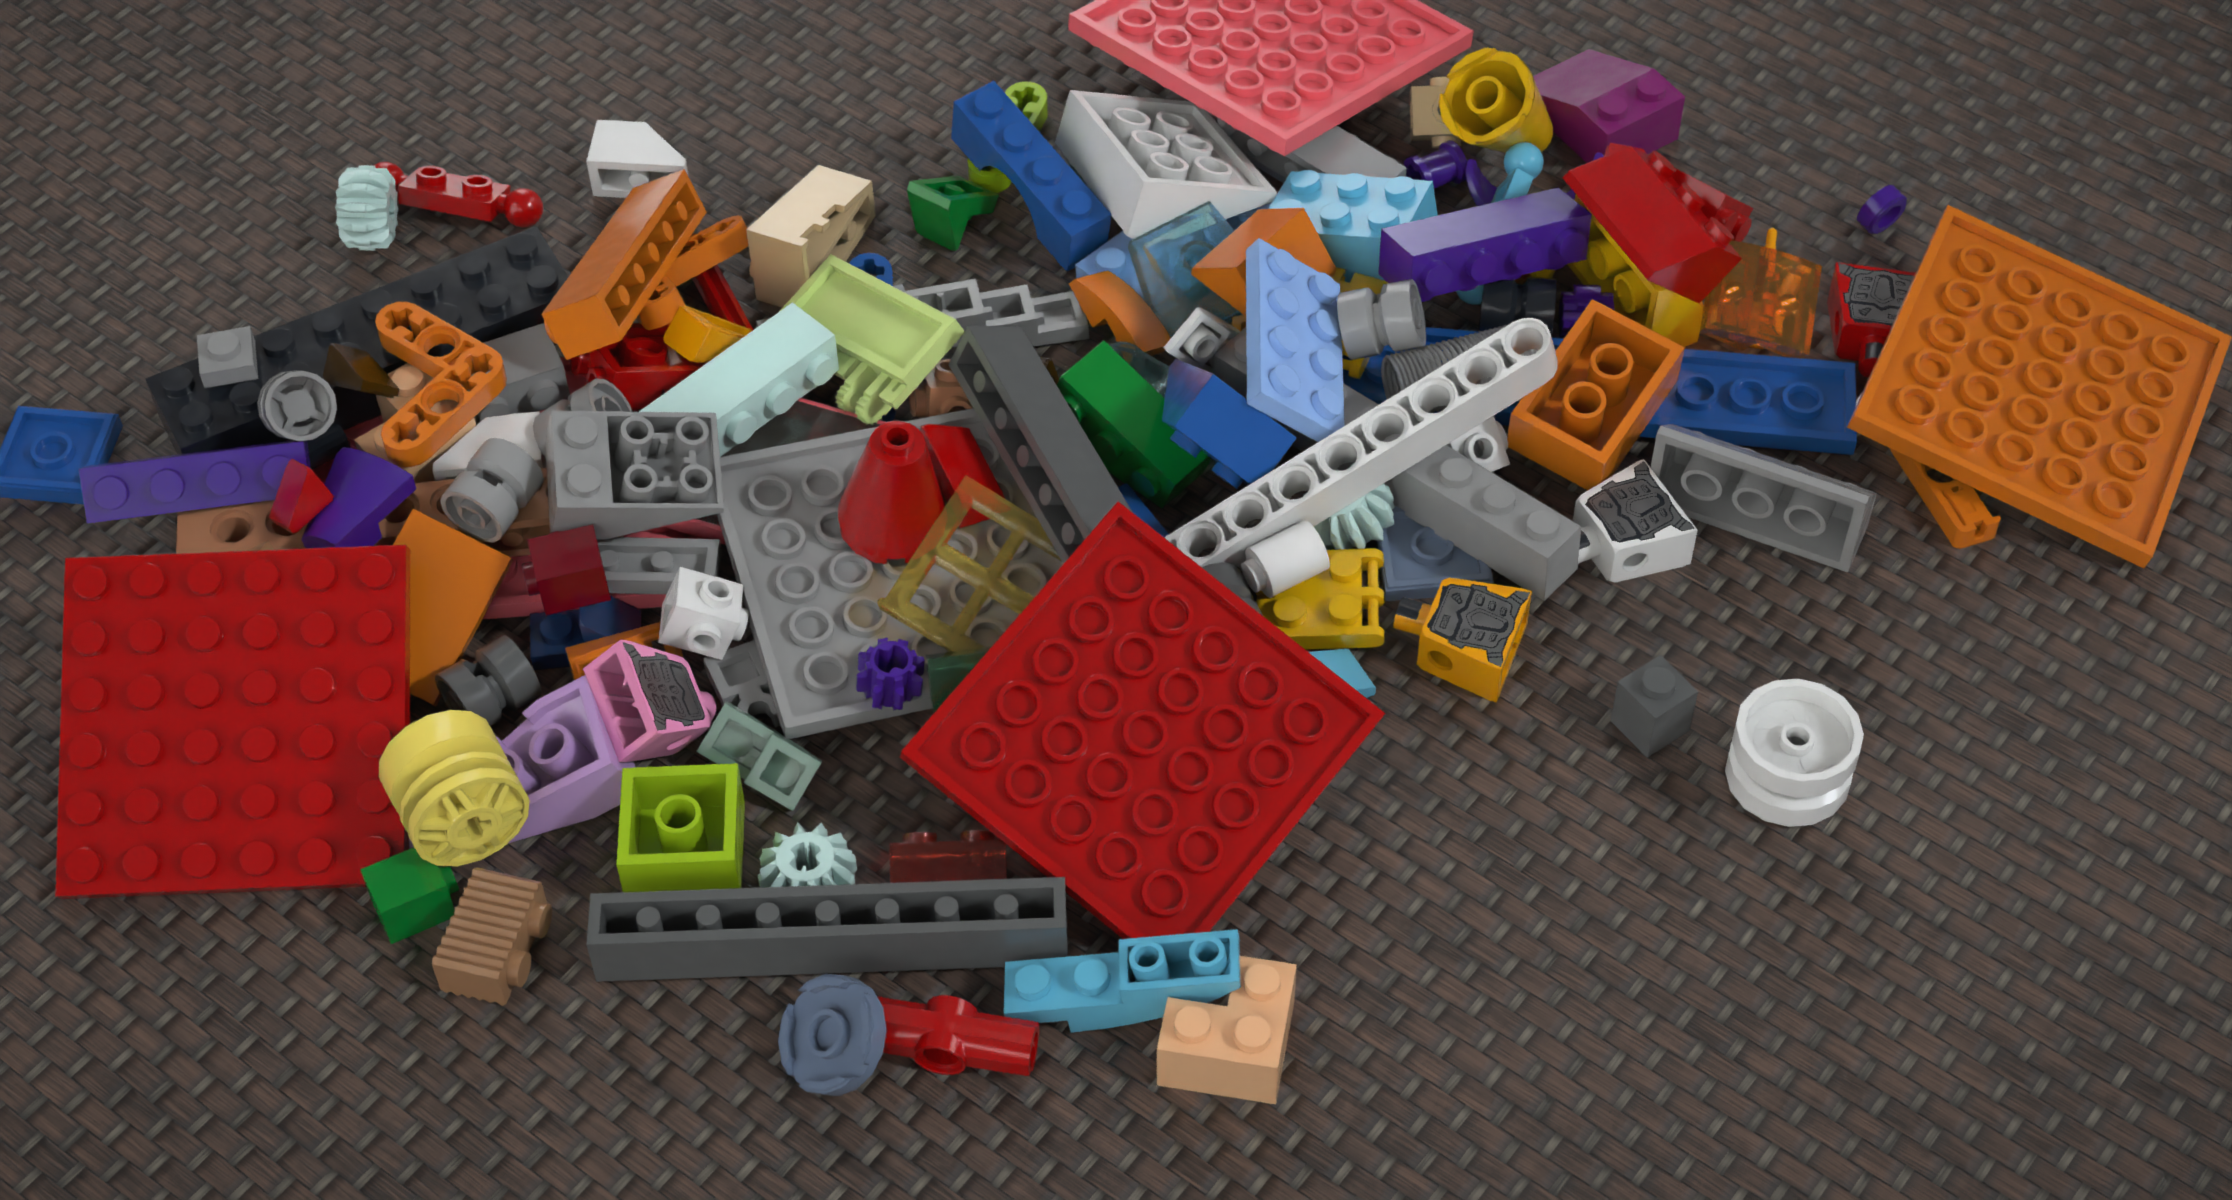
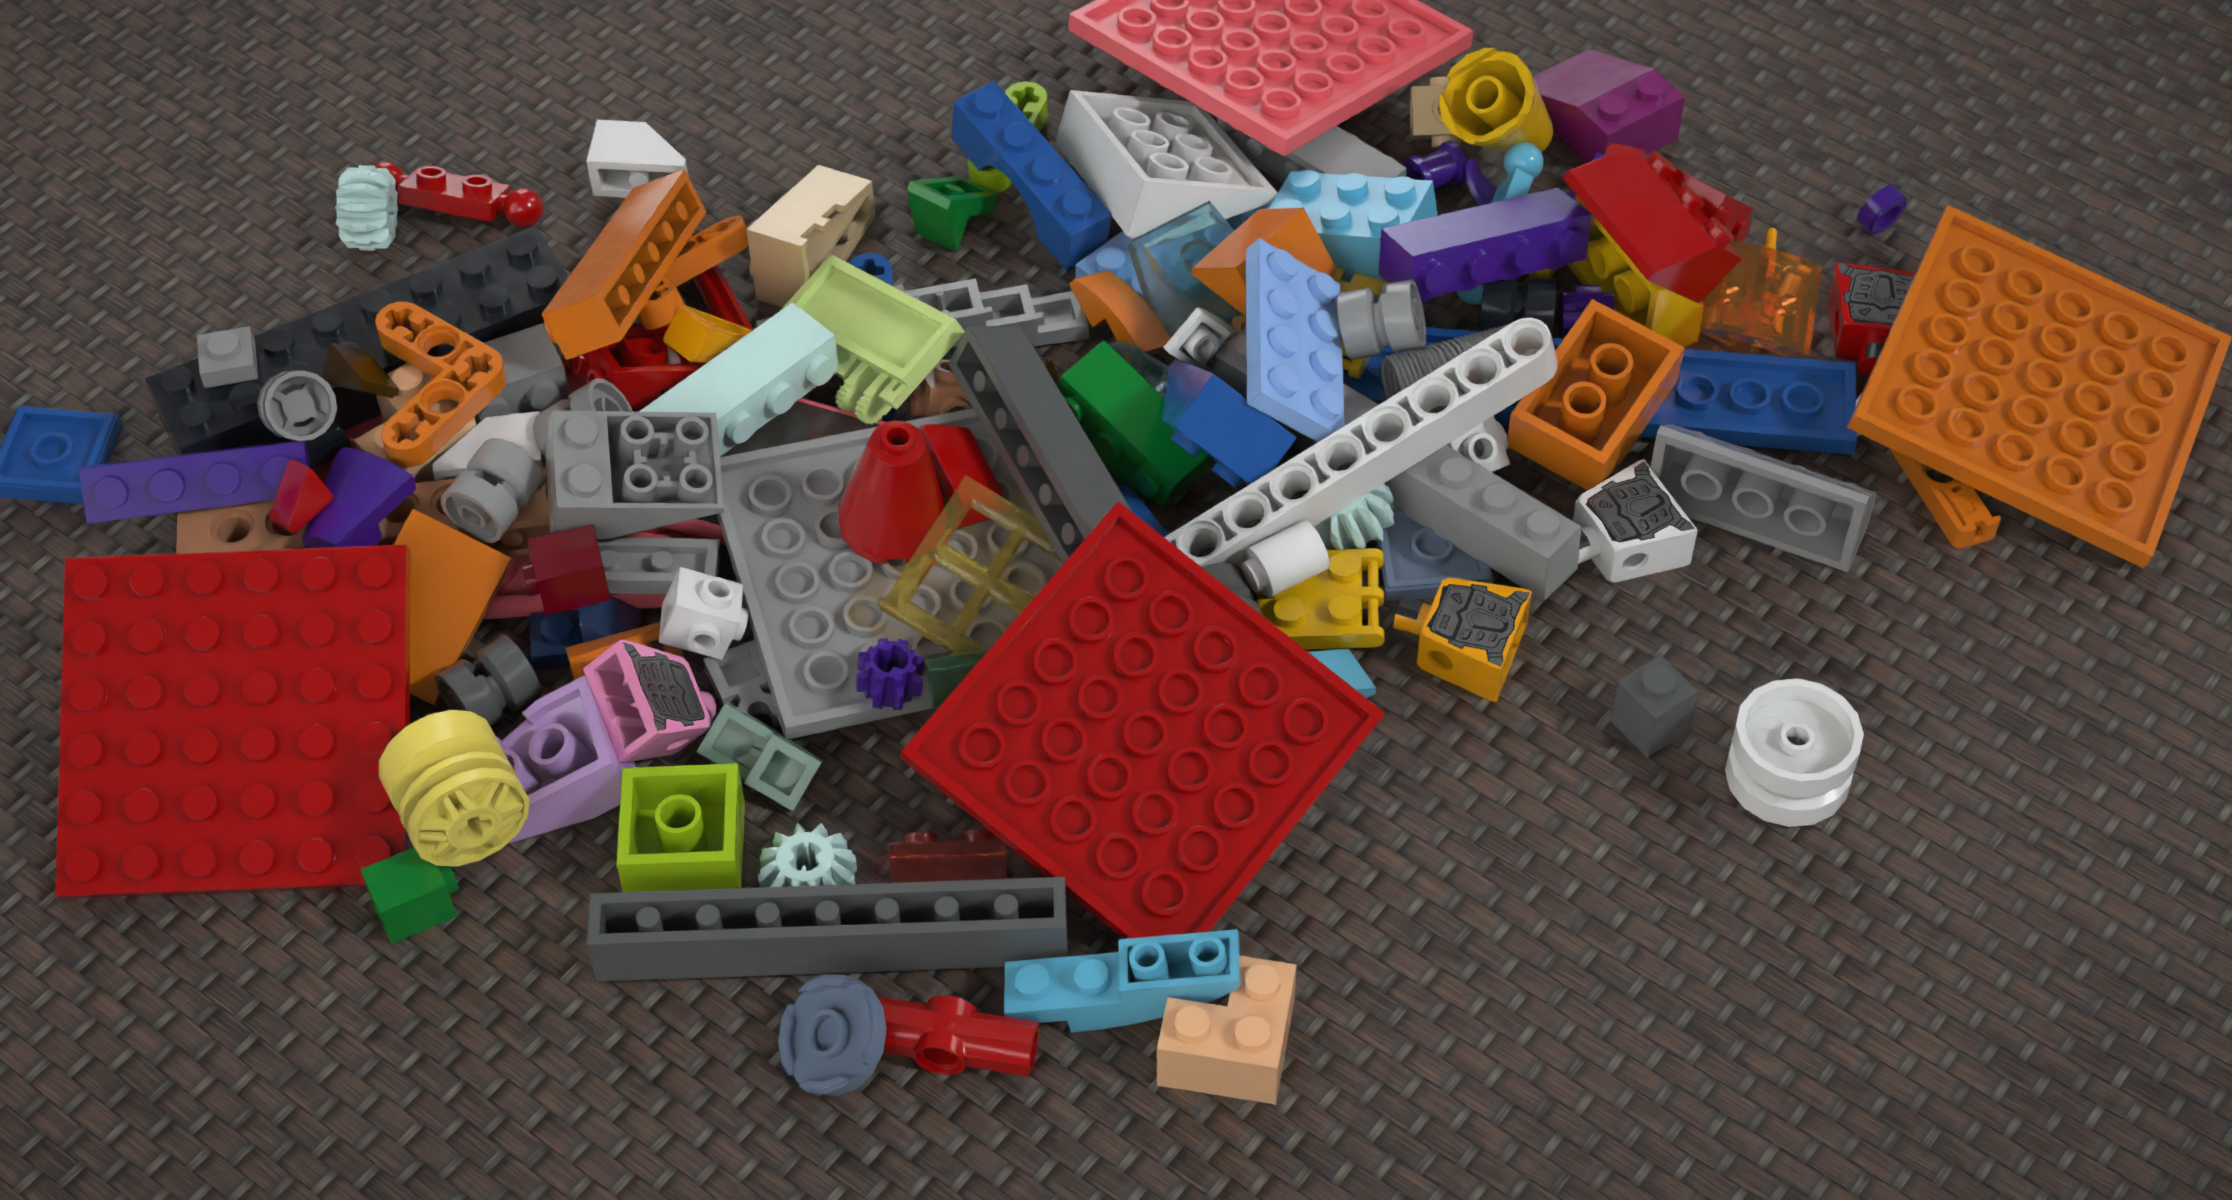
(492, 936): medium nougat brick -> none

